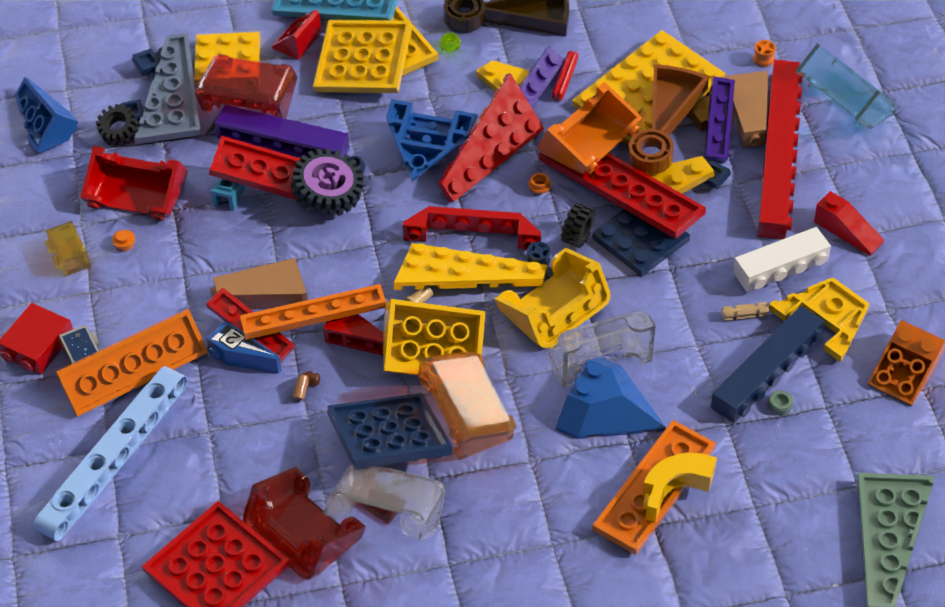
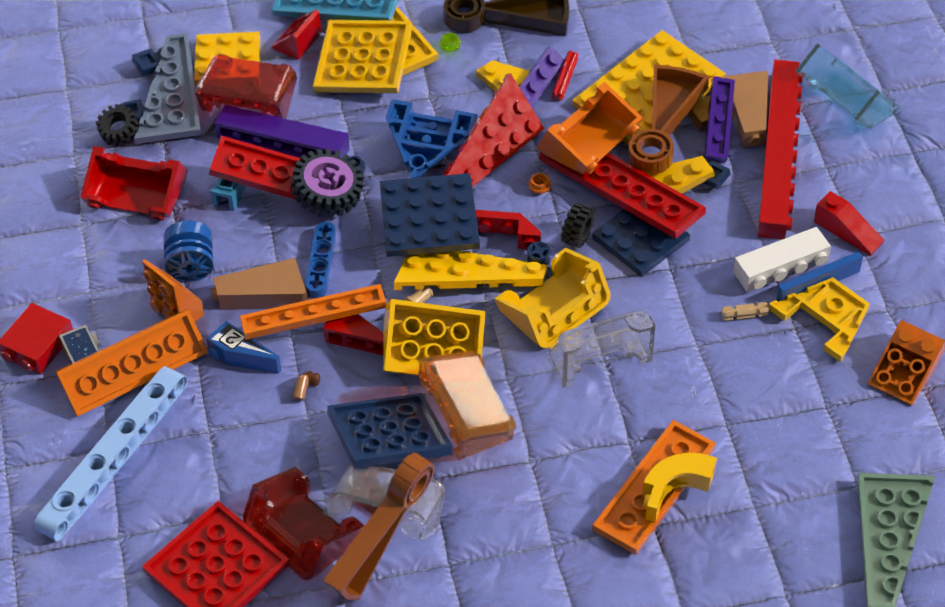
(45, 118): blue wedge -> none
(67, 248): clear yellow brick -> none
(123, 240): orange plate -> none
(168, 294): none -> orange slope
(188, 251): none -> blue wheel
(230, 308): red plate -> none
(318, 259): none -> blue beam
(362, 556): none -> dark orange piece
(429, 215): none -> dark blue plate
(606, 404): blue wedge -> none
(764, 53): orange wheel -> none
(767, 364): dark blue brick -> none
(780, 403): sand green tile -> none
(838, 269): none -> blue tile

